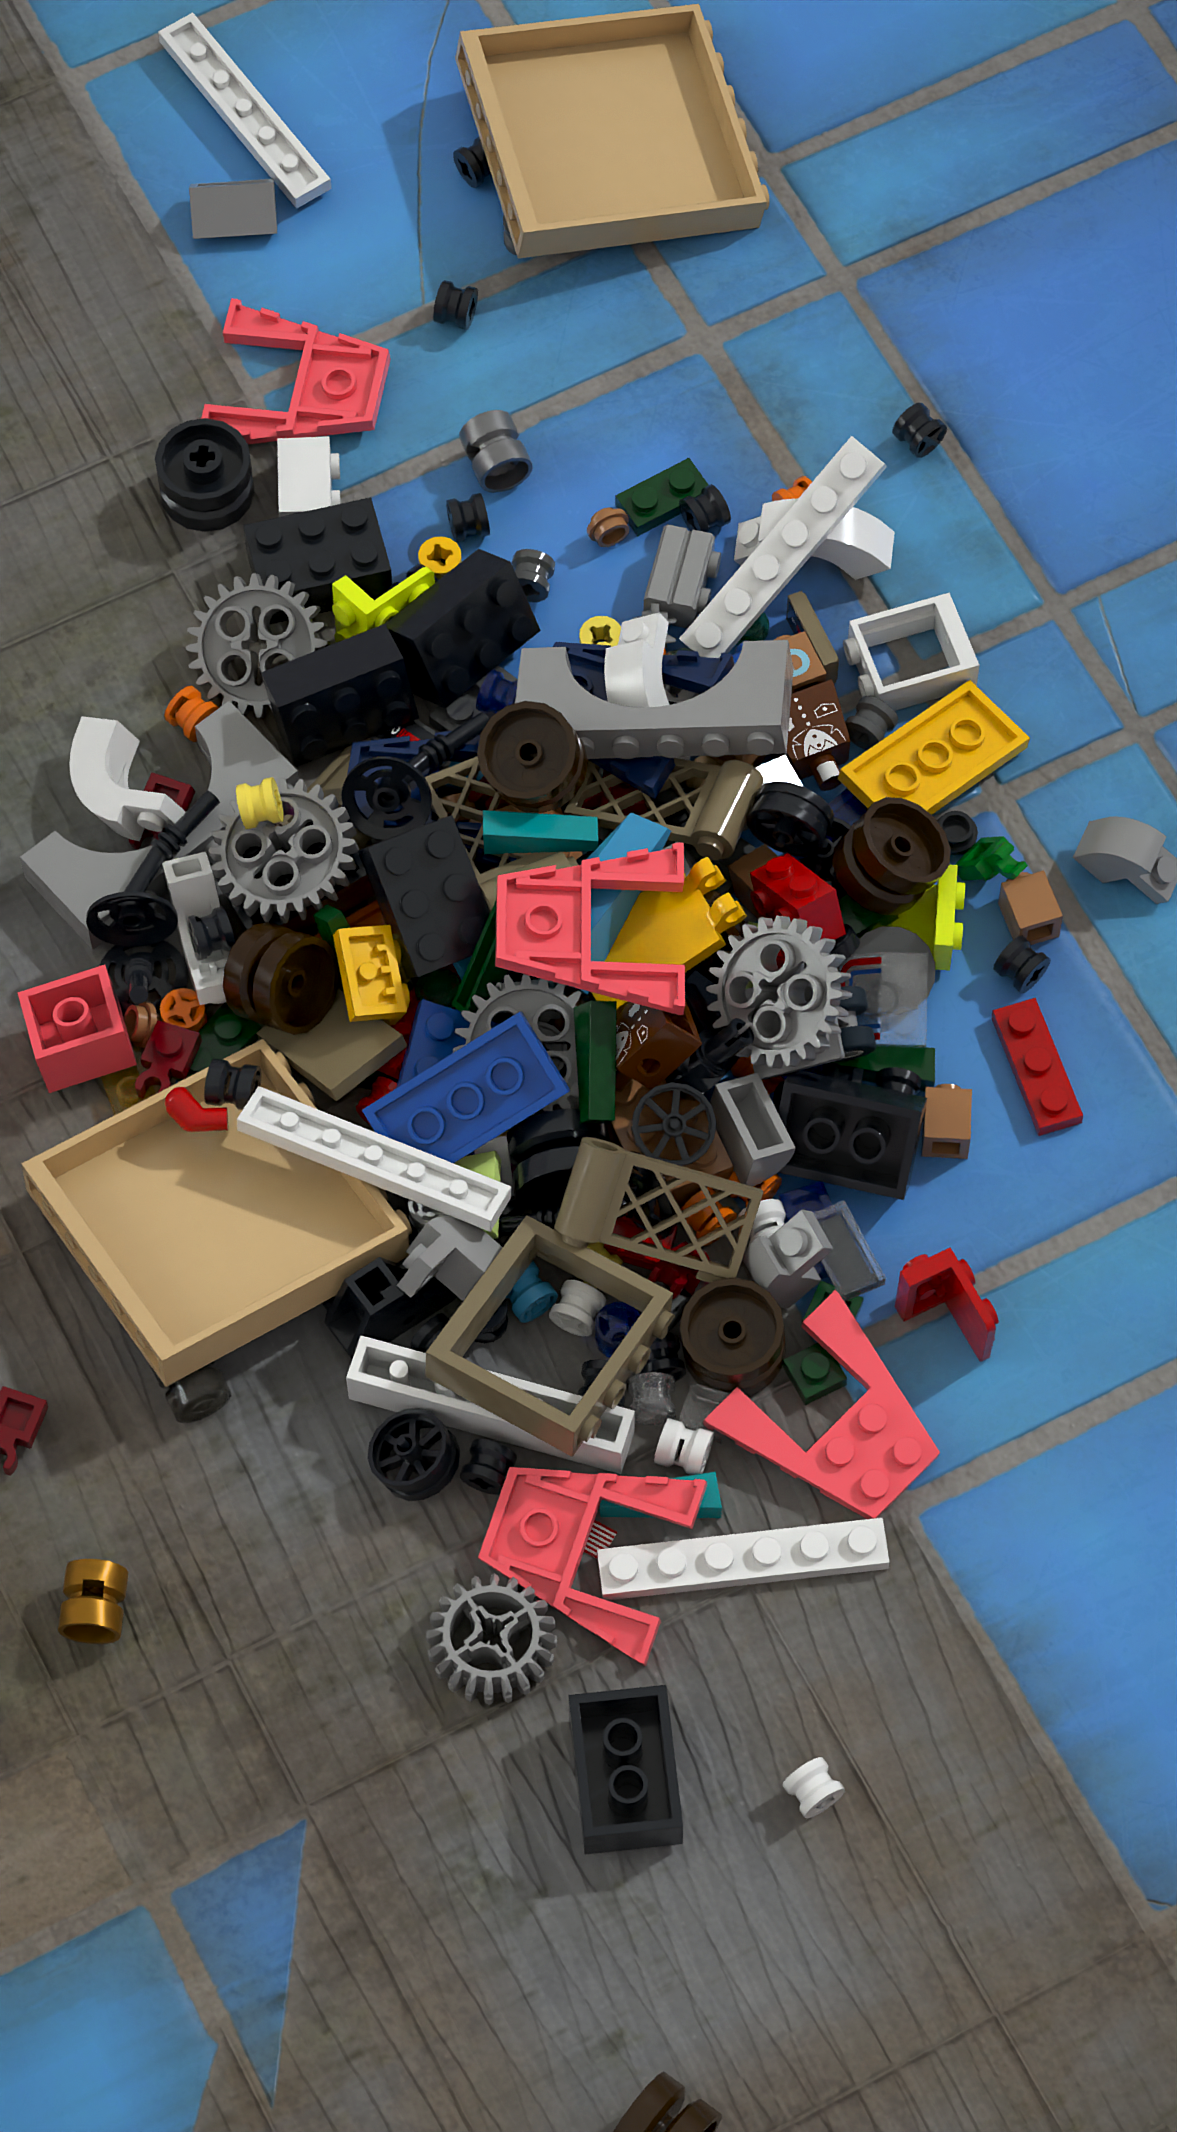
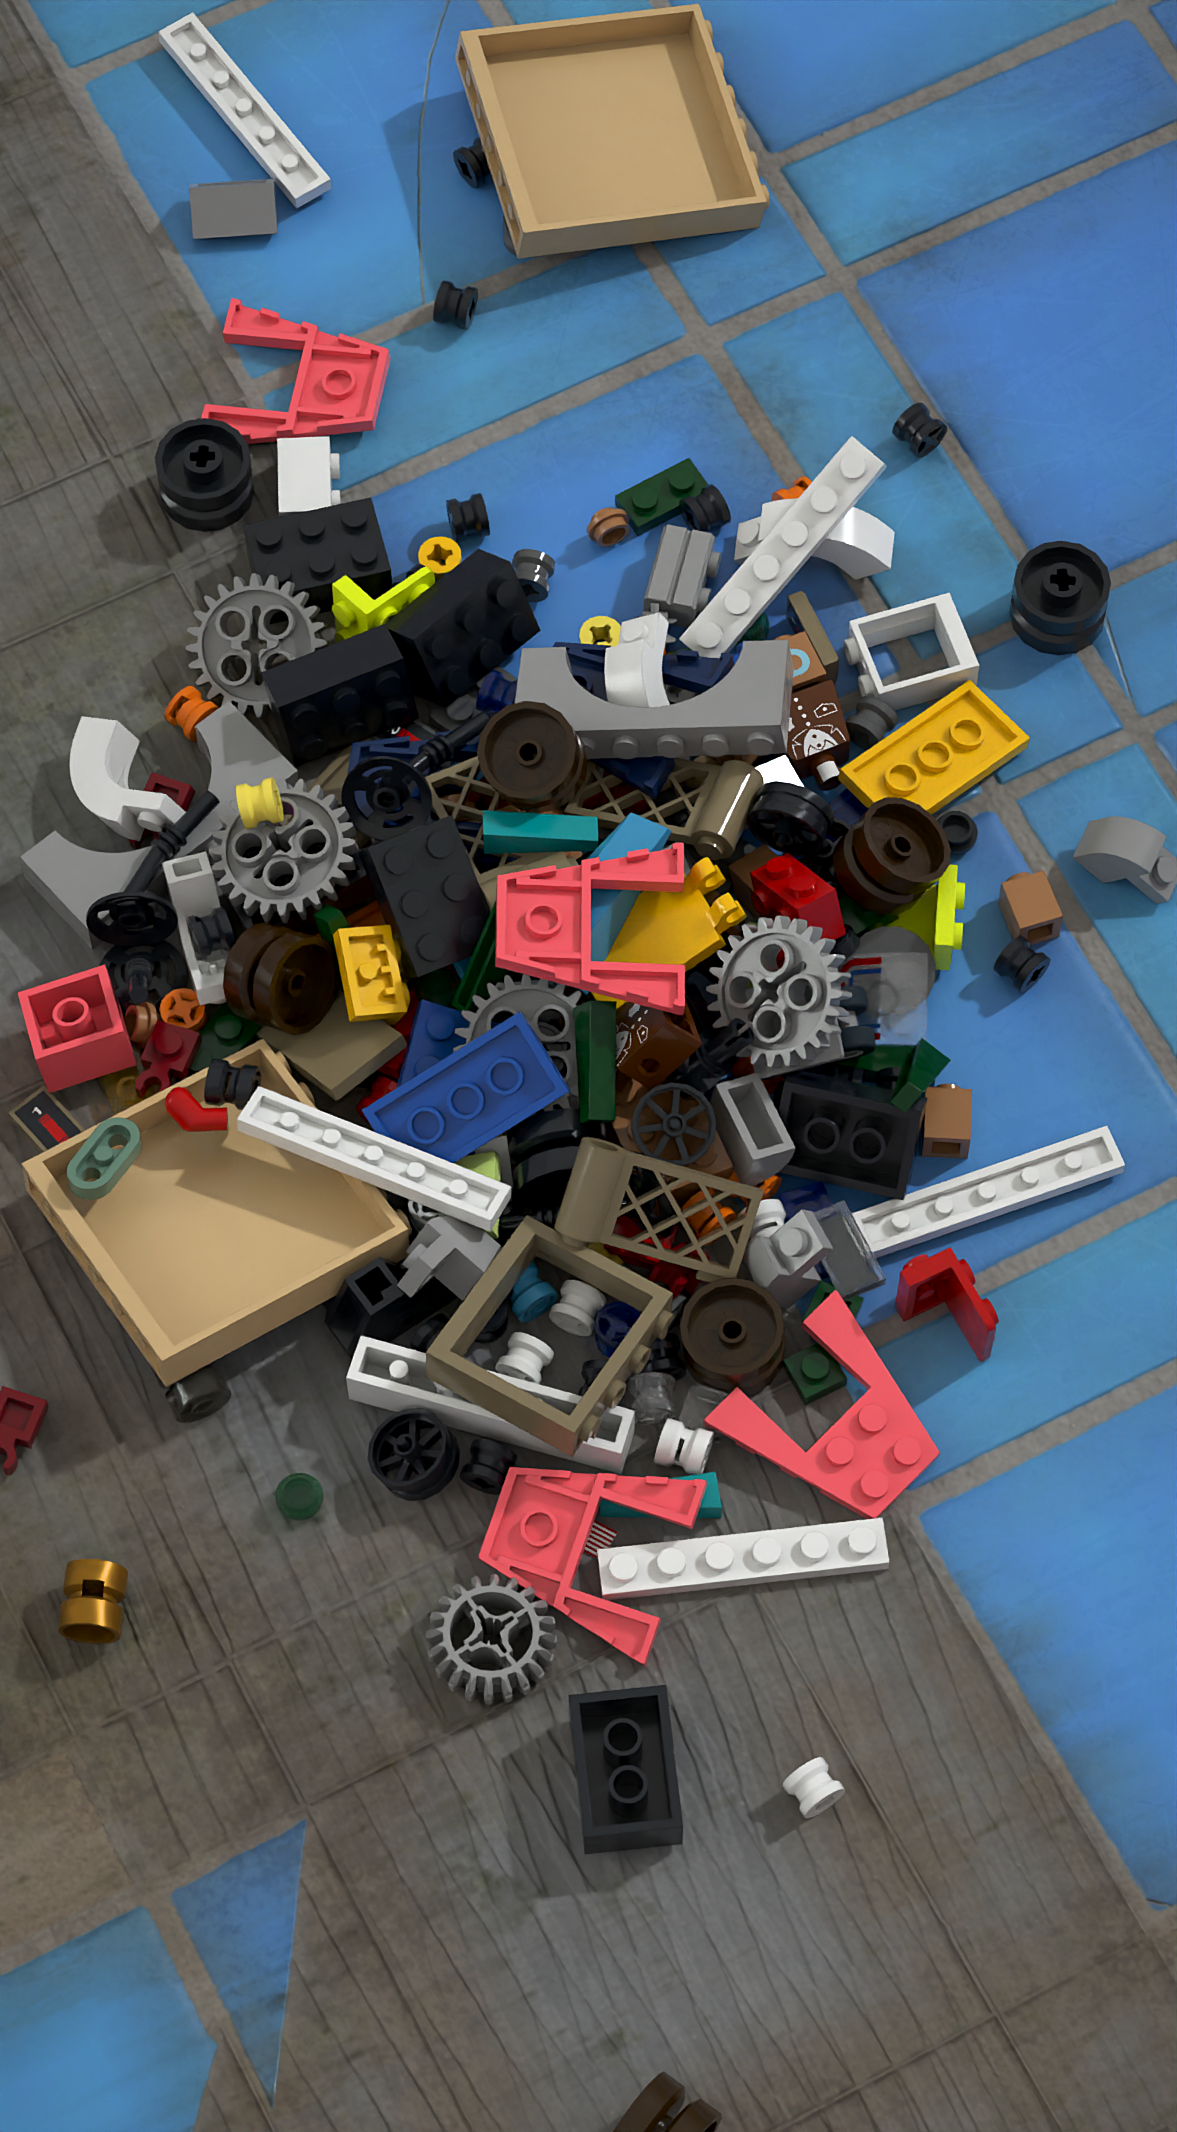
(44, 1120): none -> tile
(100, 1161): none -> sand green plate
(299, 1496): none -> clear green plate
(495, 452): flat silver wheel -> none
(525, 1358): none -> white wheel
(917, 1073): none -> dark green piece
(989, 858): green plate -> none
(990, 1192): none -> white plate
(1037, 1066): red plate -> none
(1059, 597): none -> black wheel

